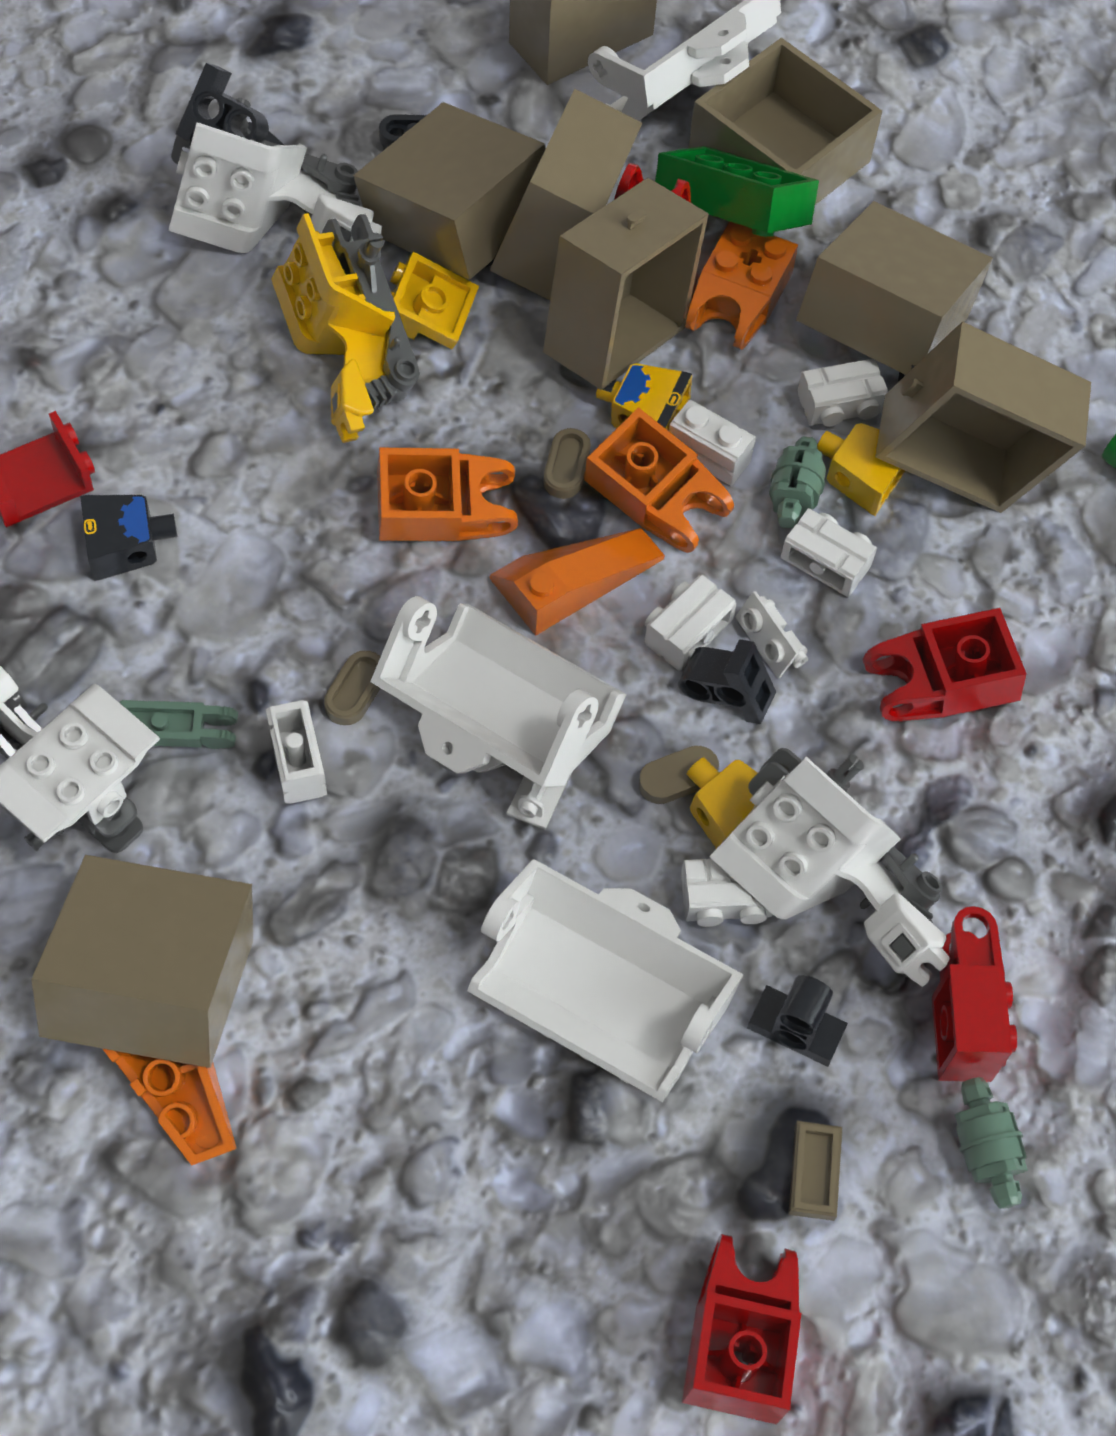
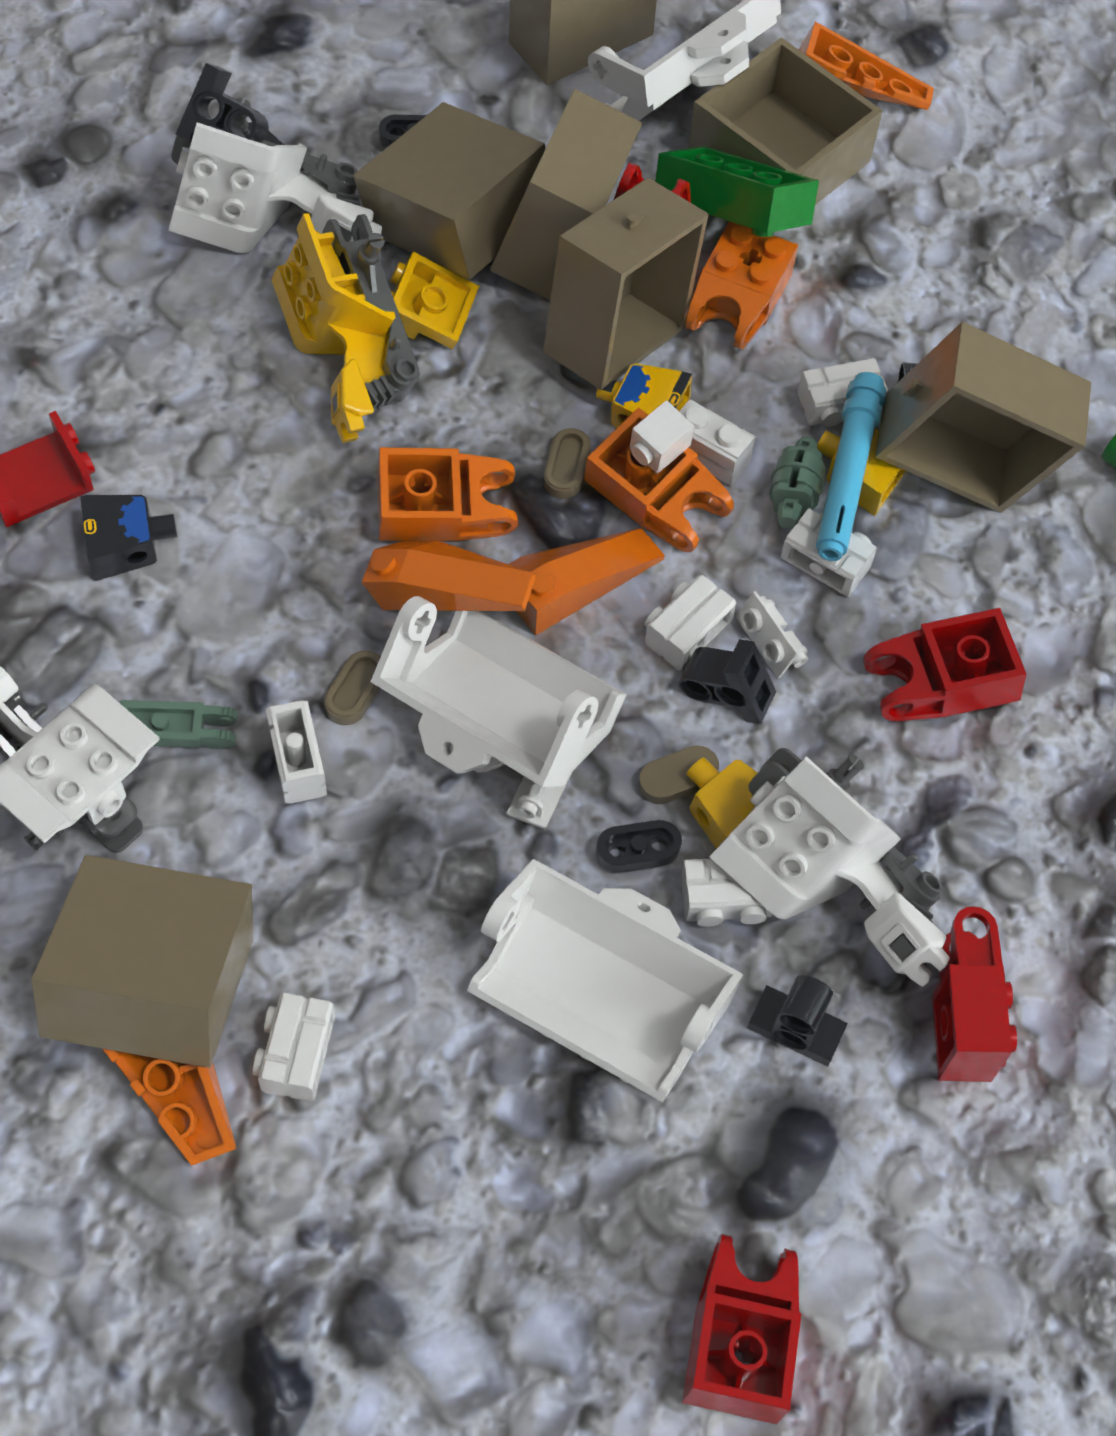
(295, 1046): none -> white brick
(446, 577): none -> orange wedge
(636, 844): none -> black plate
(661, 437): none -> white brick
(815, 1171): dark tan tile -> none
(860, 417): none -> medium azure cylinder
(864, 70): none -> orange wedge
(892, 287): dark tan container -> none
(991, 1142): sand green piece -> none

